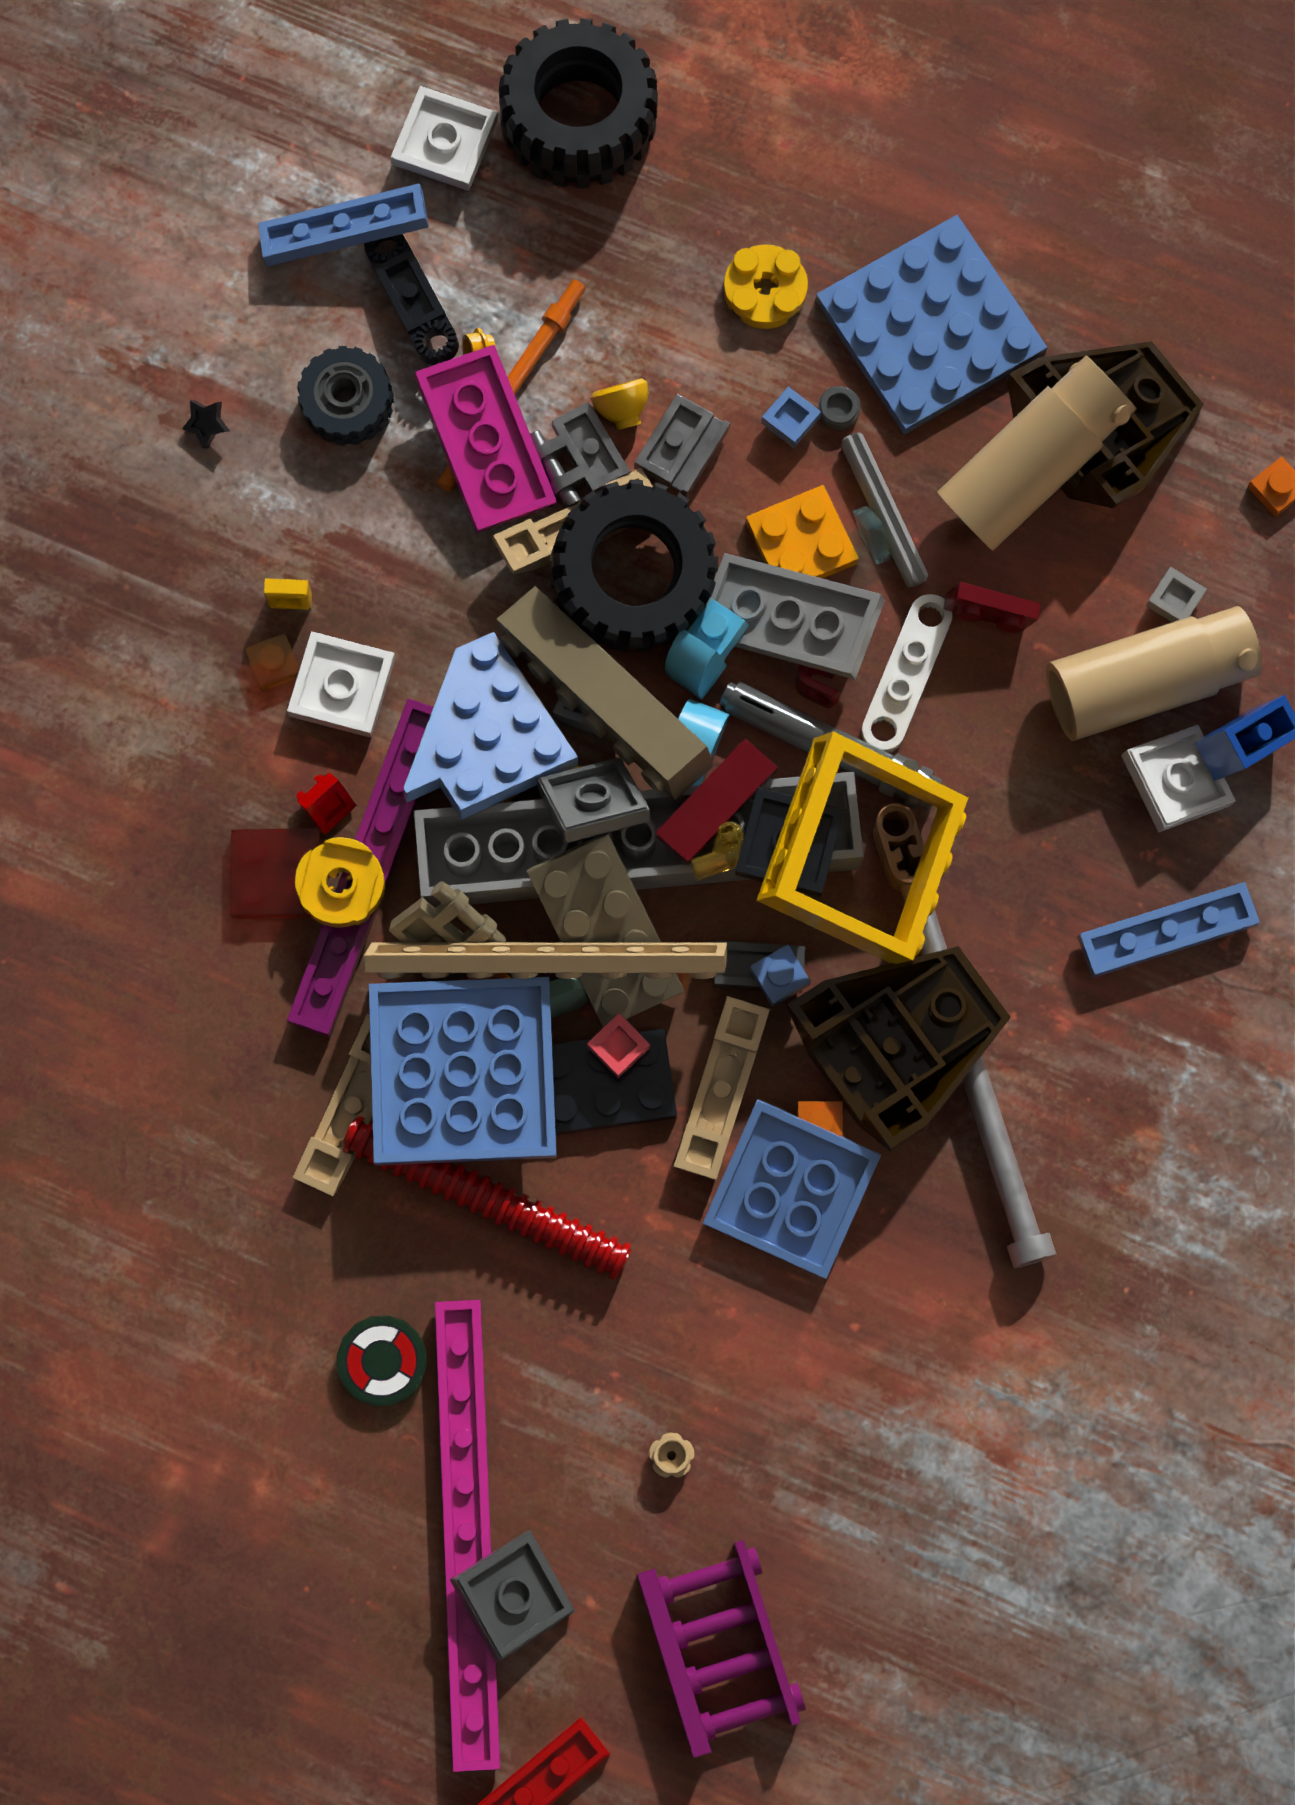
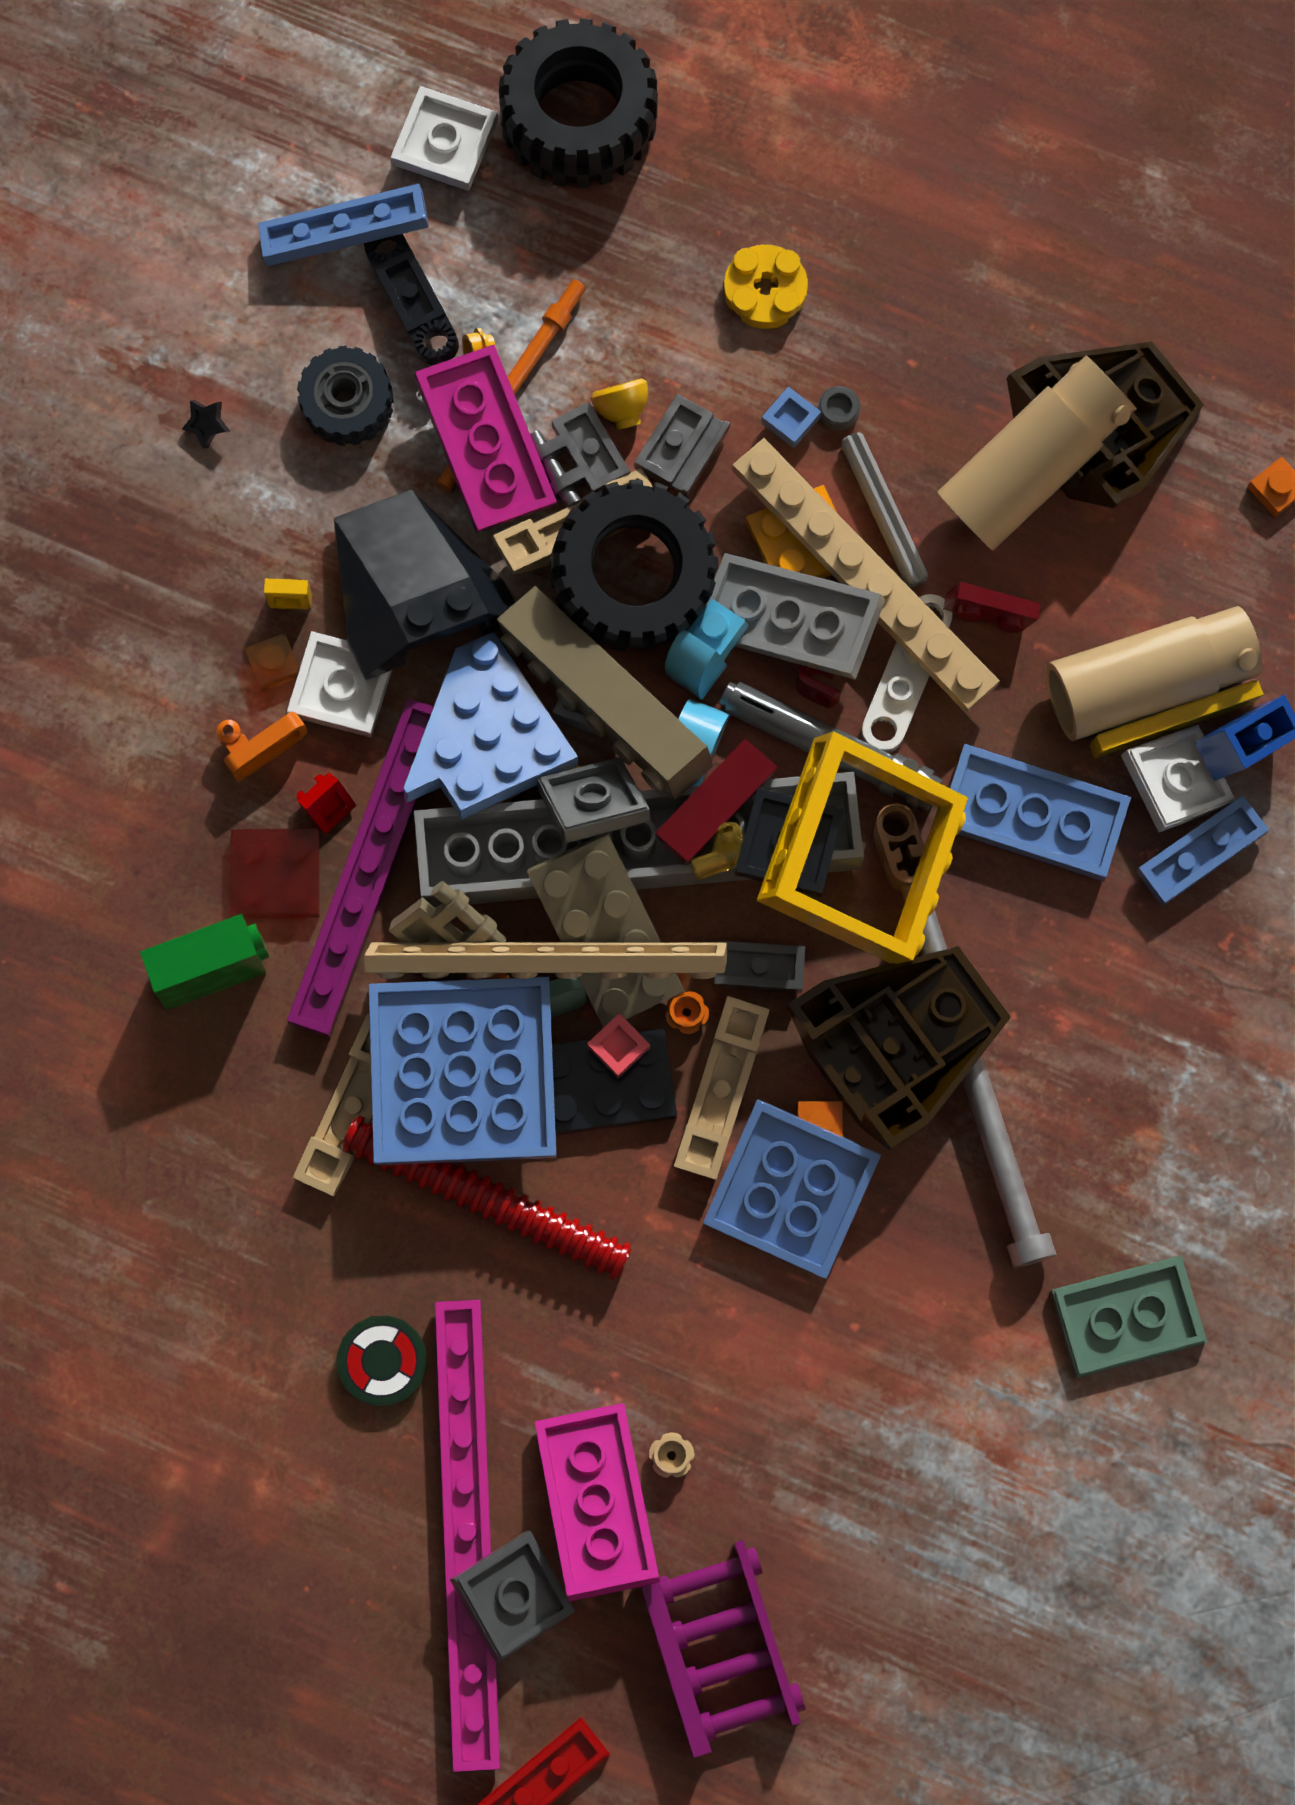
(205, 961): none -> green brick
(250, 755): none -> orange piece
(325, 862): yellow plate -> none
(409, 582): none -> black wedge
(596, 1502): none -> dark pink plate
(691, 1001): none -> orange plate
(780, 975): medium blue plate -> none
(857, 565): none -> tan plate
(873, 534): clear light blue tile -> none
(930, 324): medium blue plate -> none
(1039, 812): none -> medium blue plate
(1128, 1316): none -> sand green tile
(1168, 930): medium blue plate -> none
(1176, 596): light grey plate -> none
(1176, 719): none -> yellow tile
(1202, 851): none -> medium blue plate

